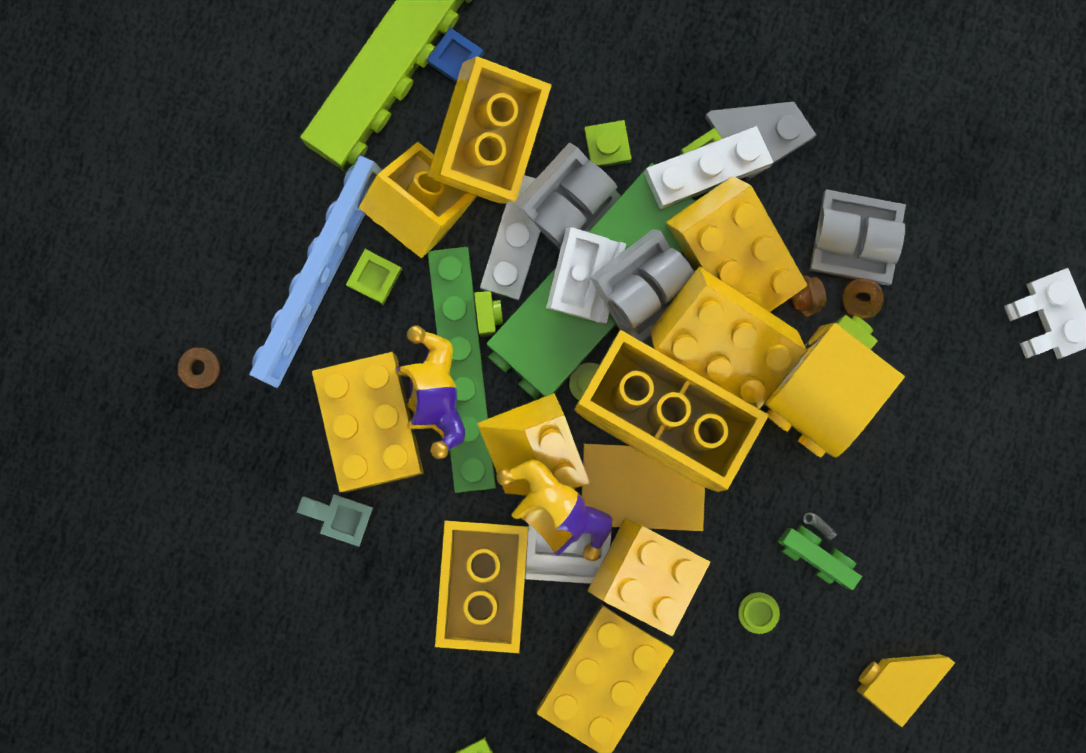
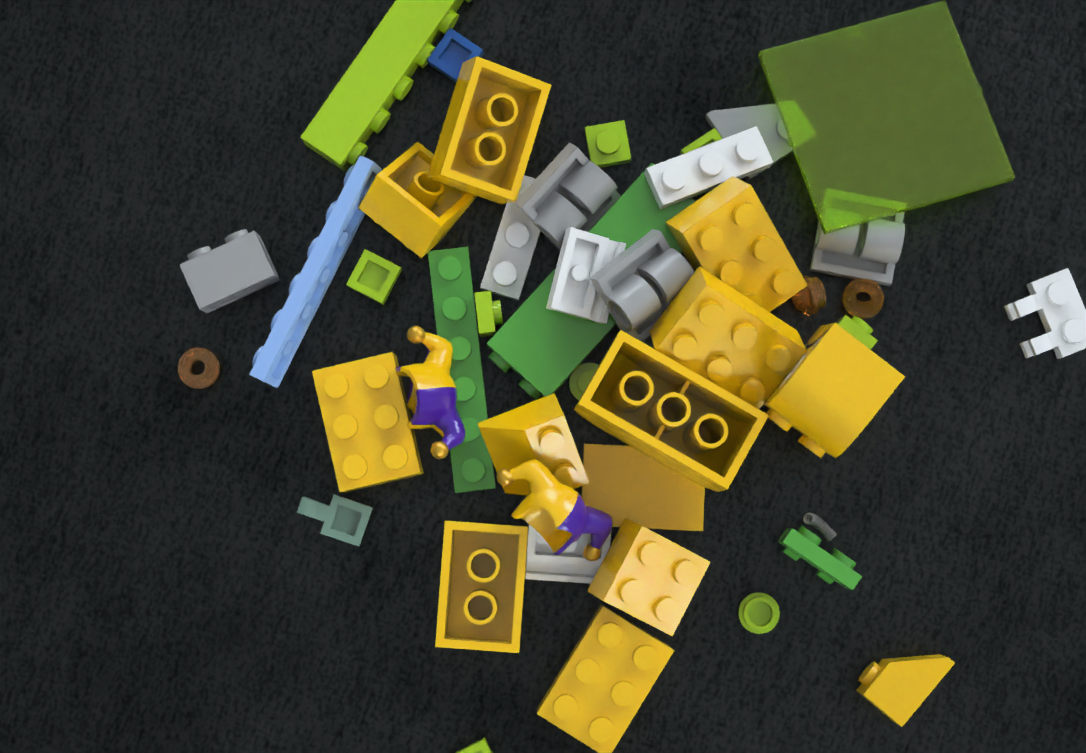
(229, 270): none -> light grey brick
(885, 117): none -> clear neon green piece

